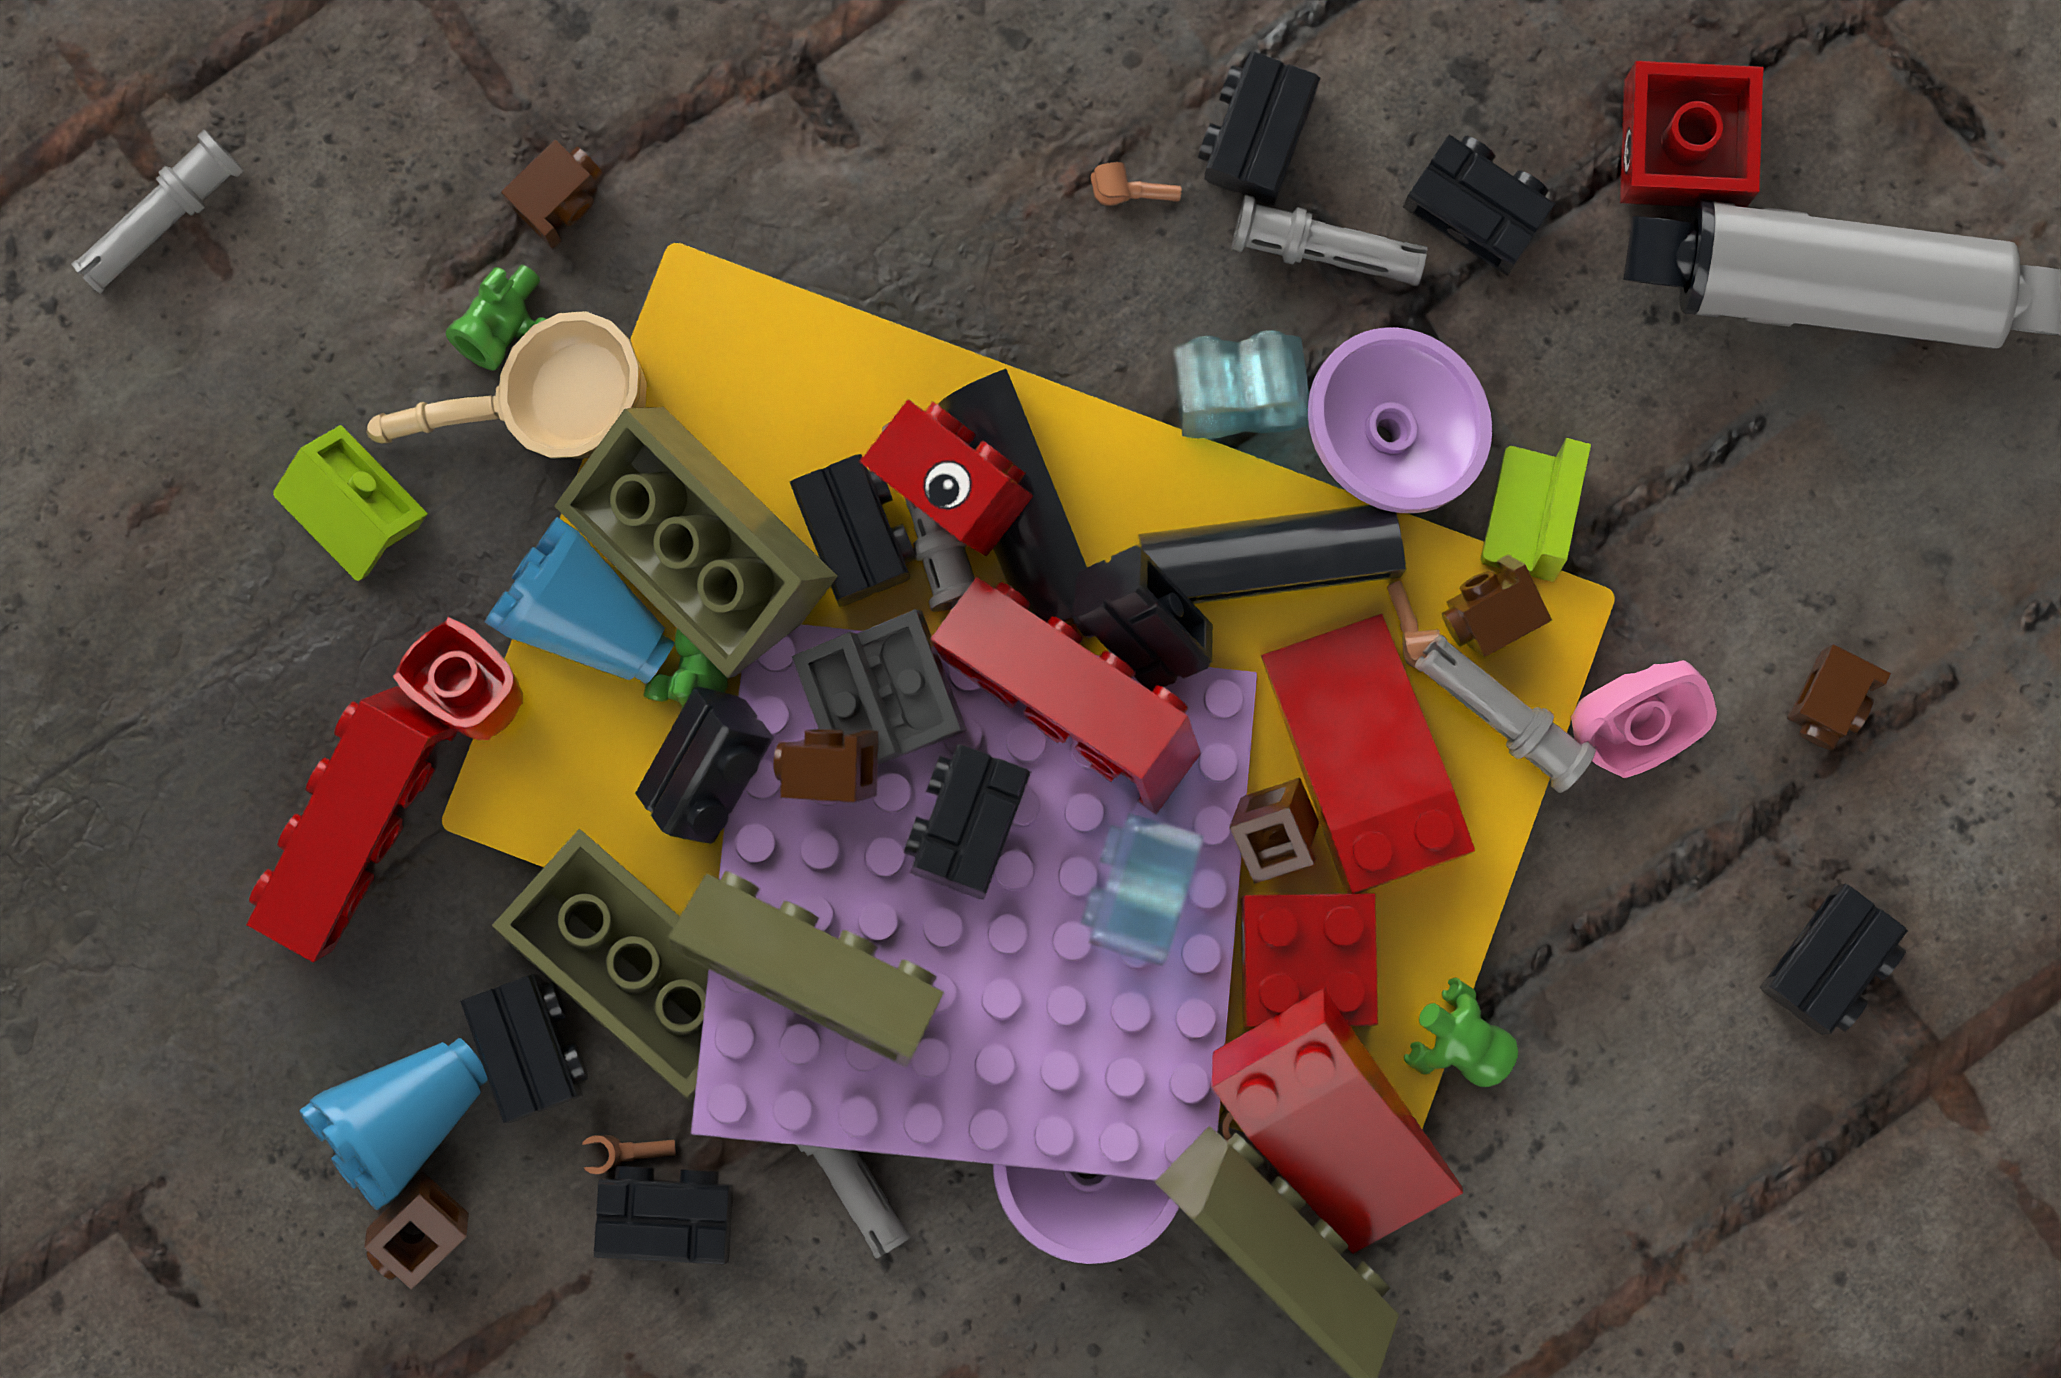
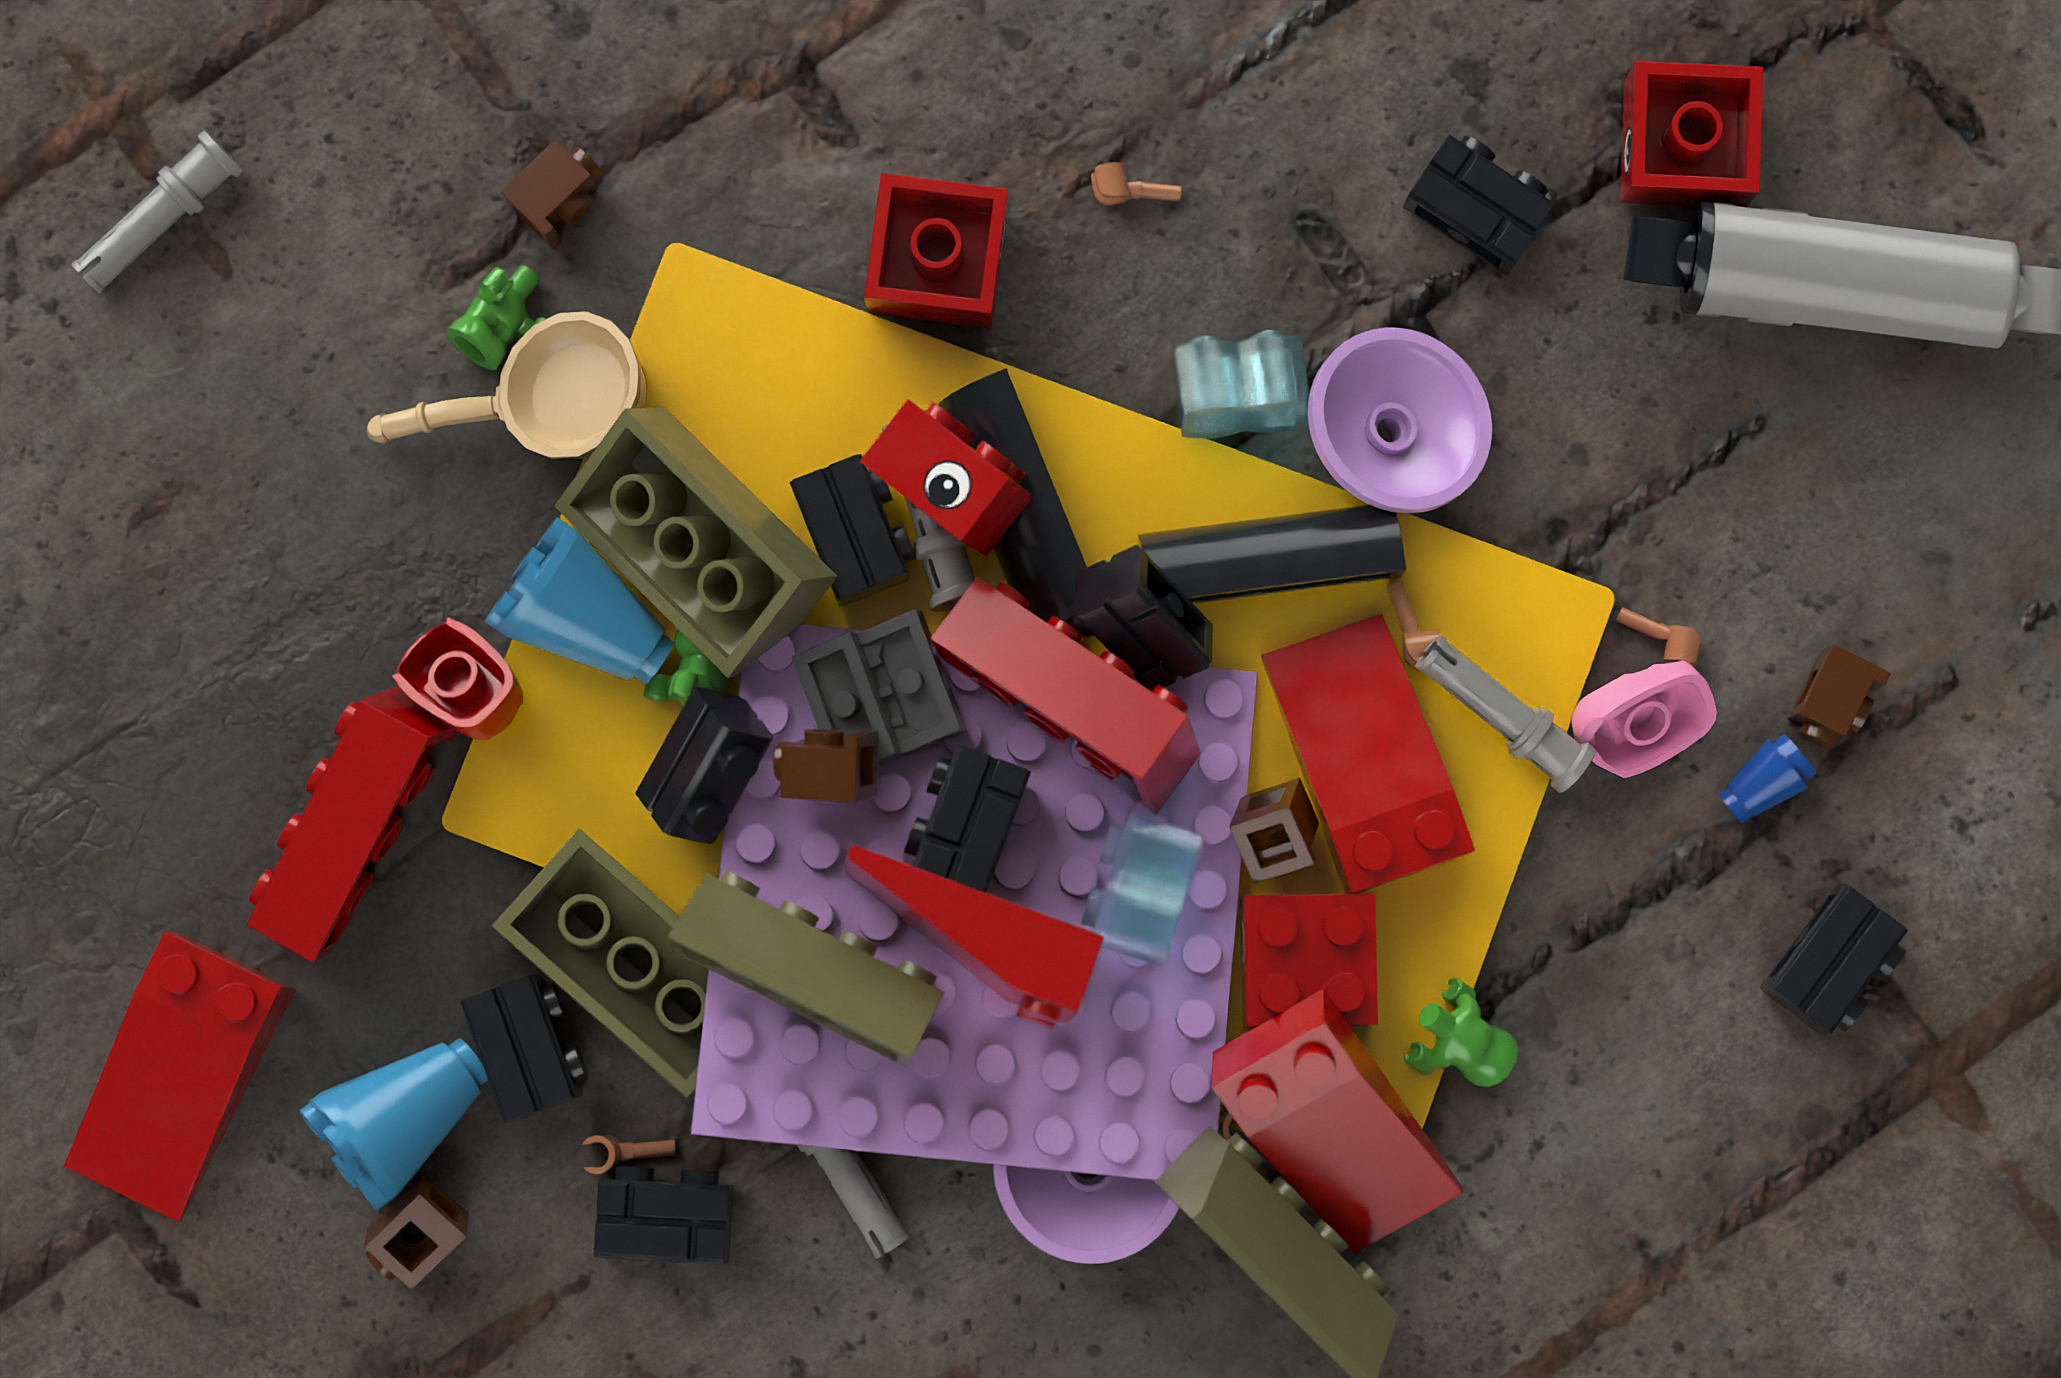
(176, 1073): none -> red slope
(347, 501): lime panel -> none
(936, 250): none -> red brick
(1006, 946): none -> red slope
(1260, 126): black brick -> none
(1298, 237): light grey pin -> none
(1496, 608): reddish brown brick -> none
(1536, 508): lime panel -> none
(1681, 641): none -> nougat hand
(1767, 779): none -> blue cone

